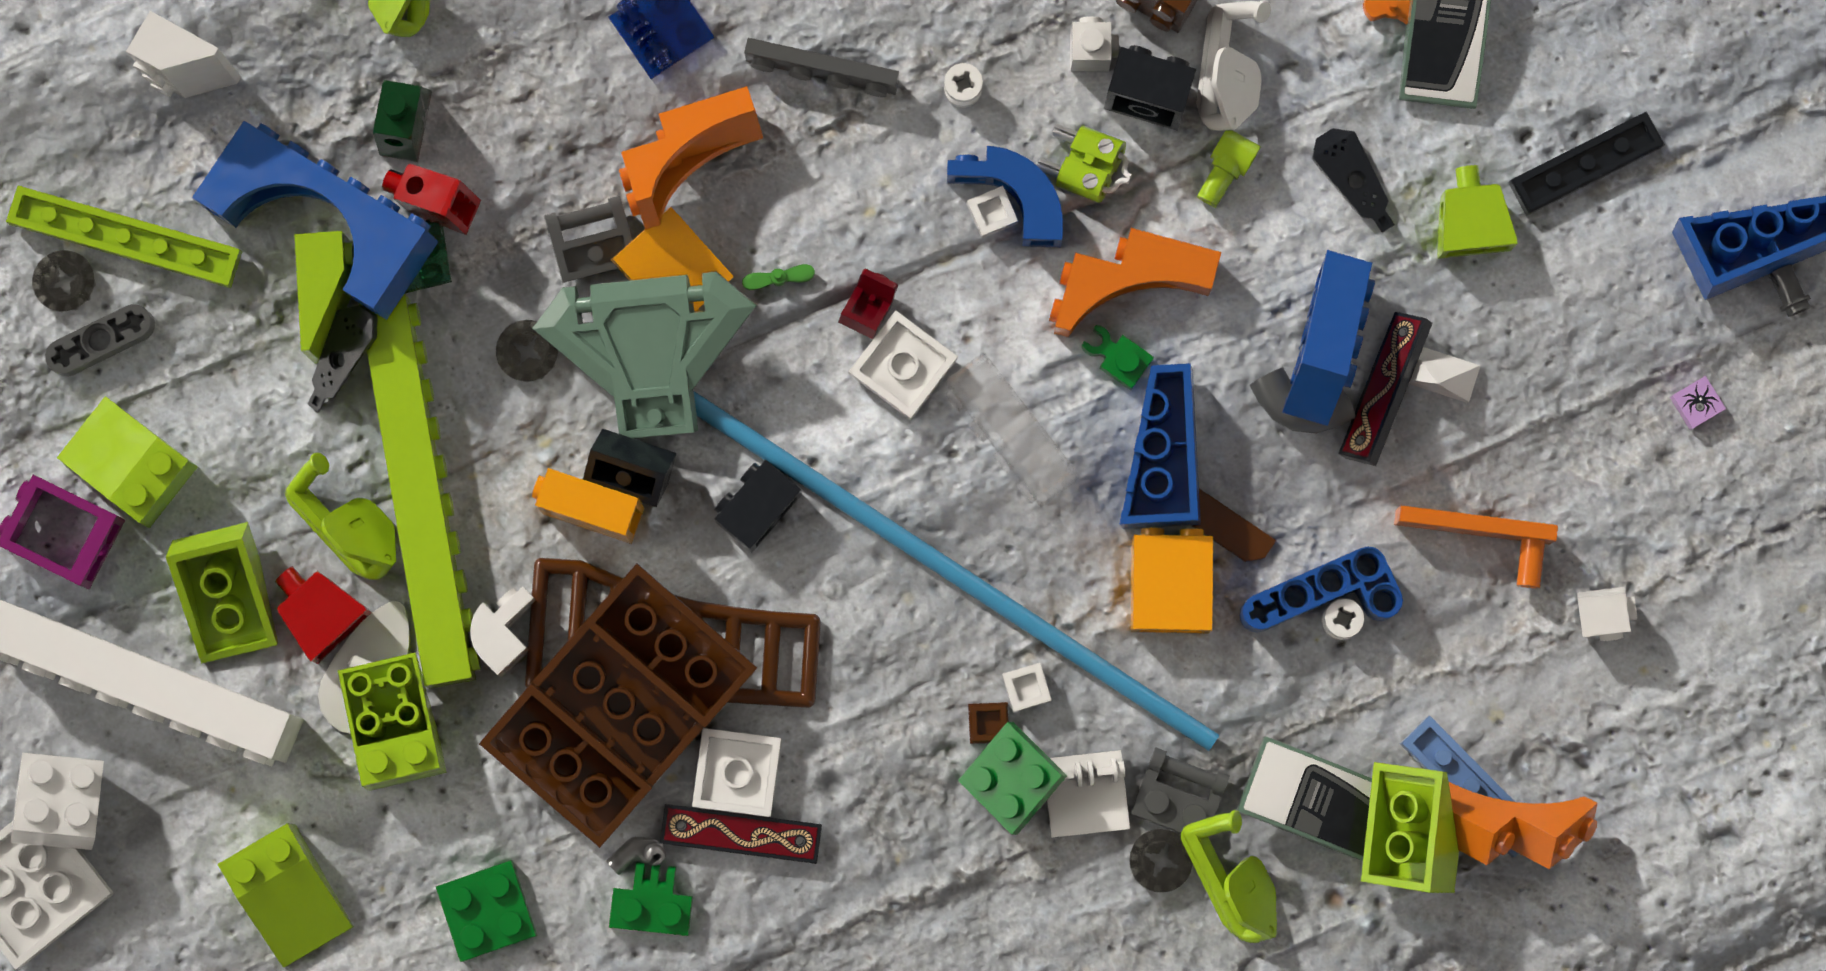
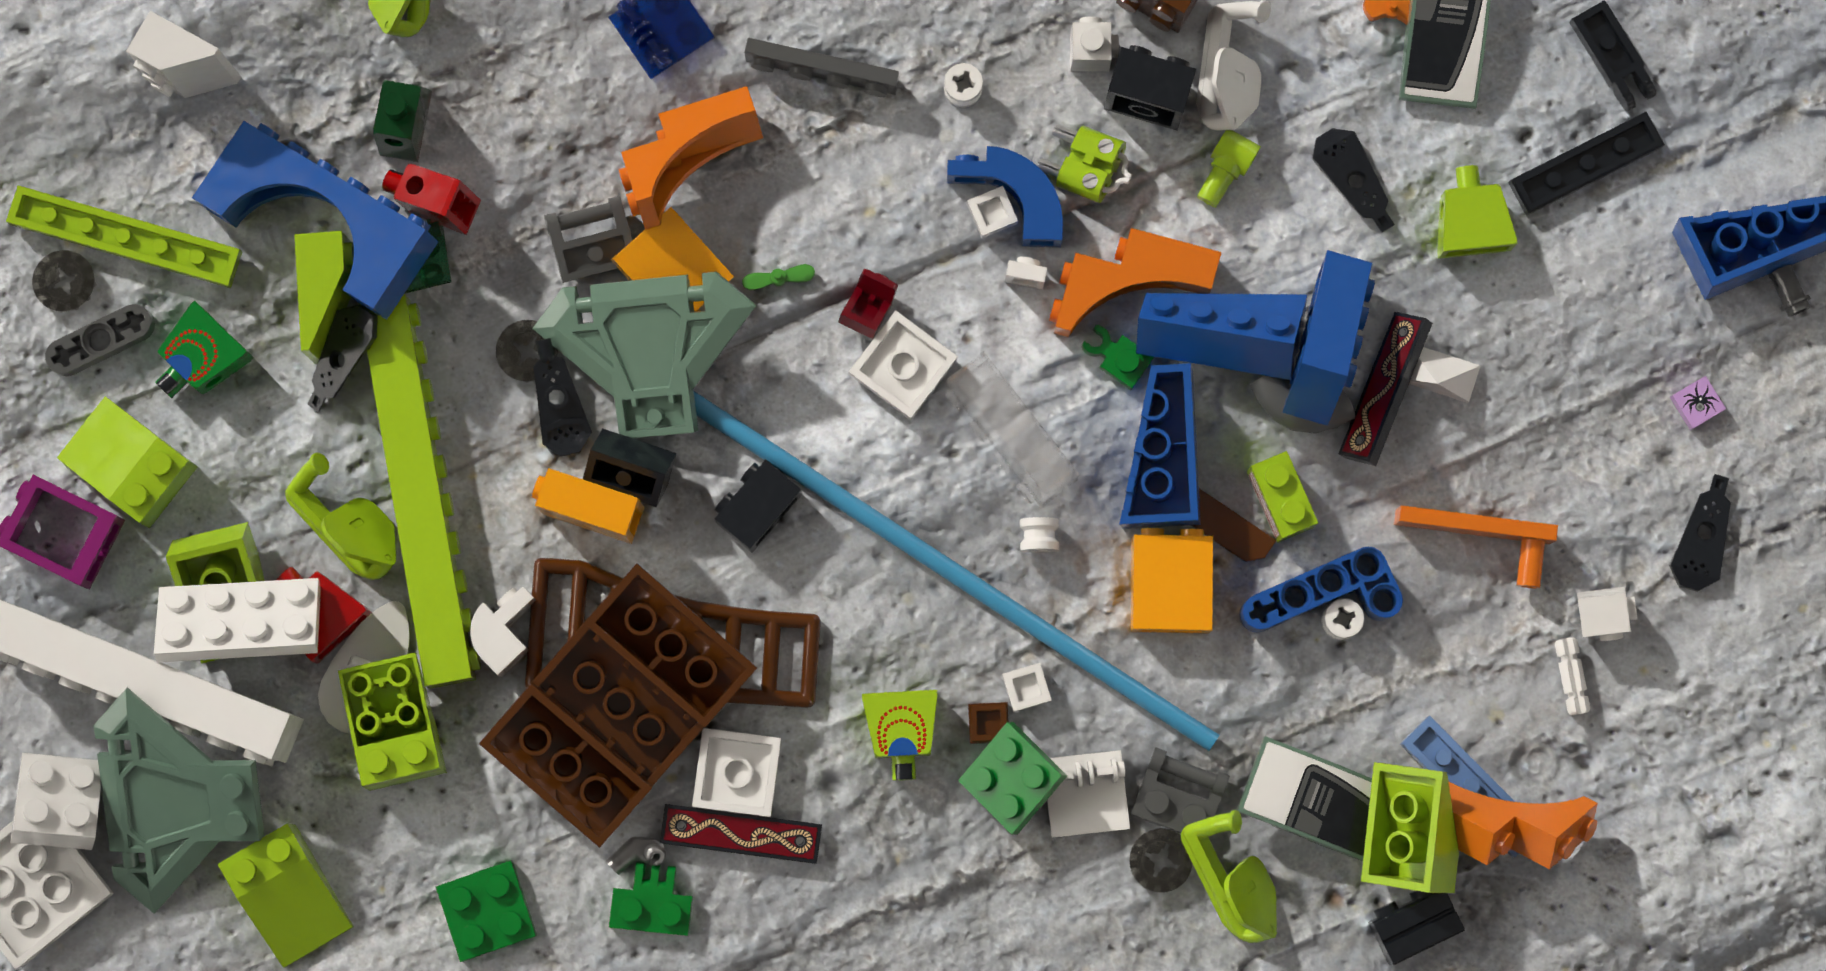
(168, 800): none -> sand green plate
(199, 353): none -> green torso
(237, 620): none -> white plate
(560, 415): none -> black piece
(901, 727): none -> lime torso
(1026, 272): none -> white plate
(1039, 535): none -> white wheel
(1224, 330): none -> blue wedge
(1282, 496): none -> lime brick
(1415, 925): none -> black brick
(1572, 676): none -> white axle
(1612, 53): none -> black hinge
(1699, 550): none -> black piece

